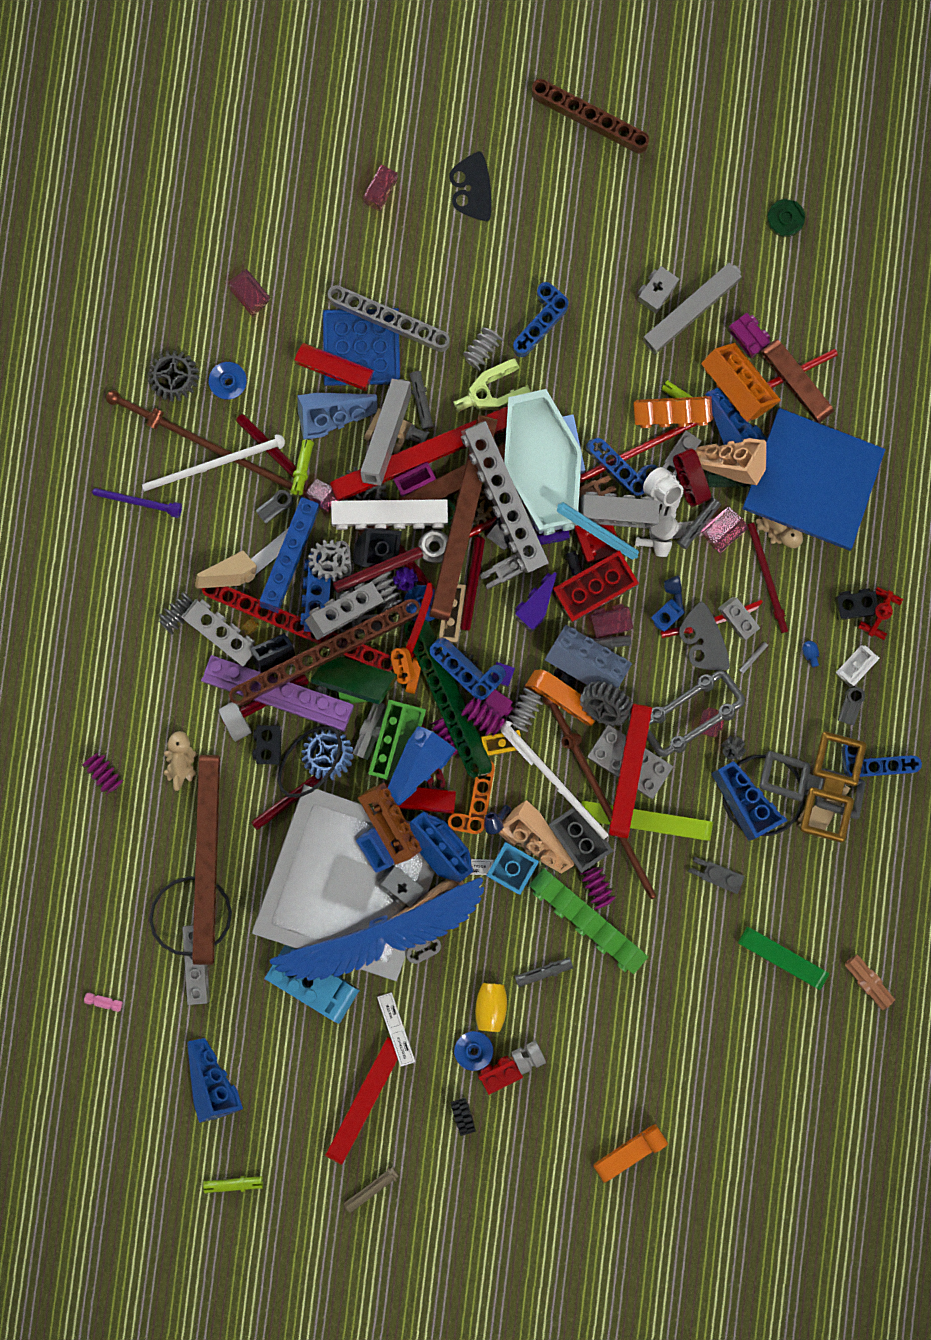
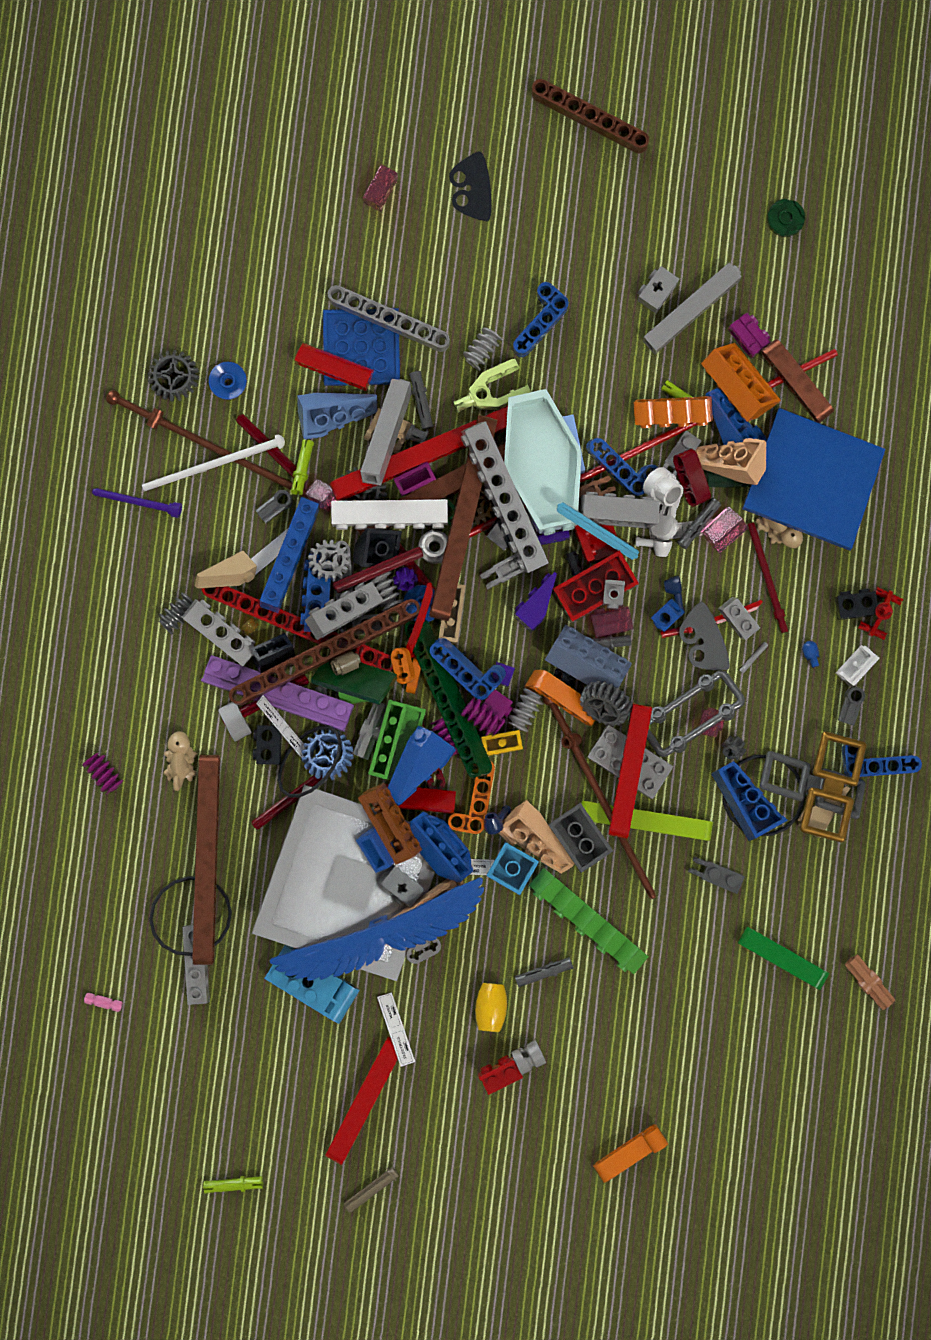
(211, 1089): blue wedge -> none
(249, 292): clear pink brick -> none
(281, 725): none -> white sticker
(345, 663): none -> dark tan brick
(463, 1116): black tyre -> none
(466, 1044): blue dish -> none
(472, 584): dark red axle -> none
(531, 757): white bar -> none
(598, 887): magenta piece -> none
(613, 585): none -> light grey brick

